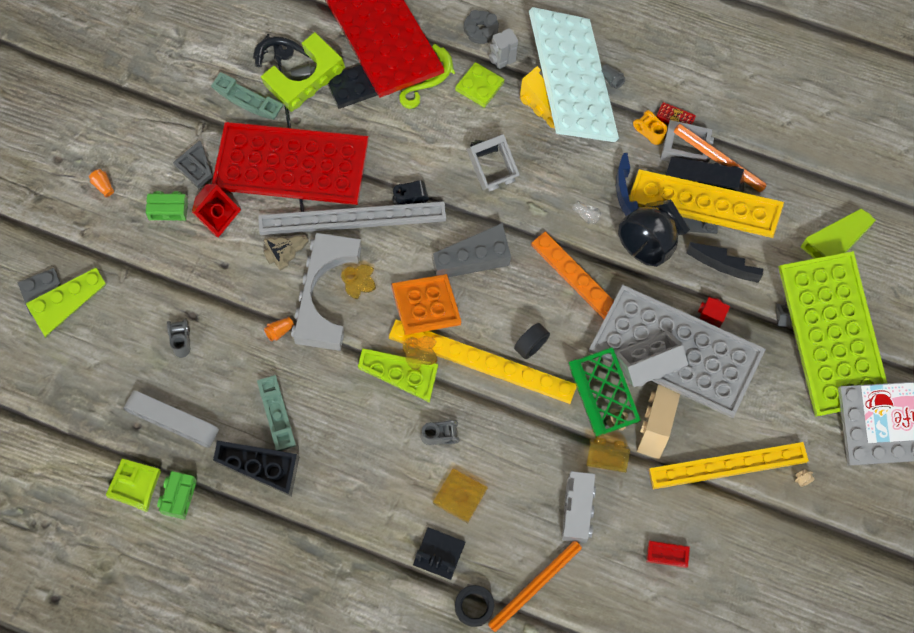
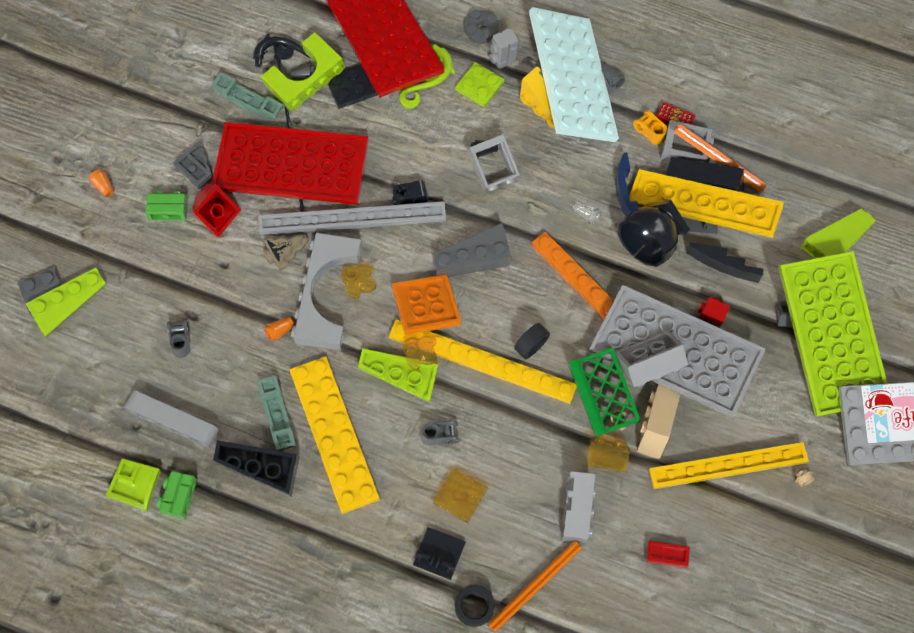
(334, 435): none -> yellow plate

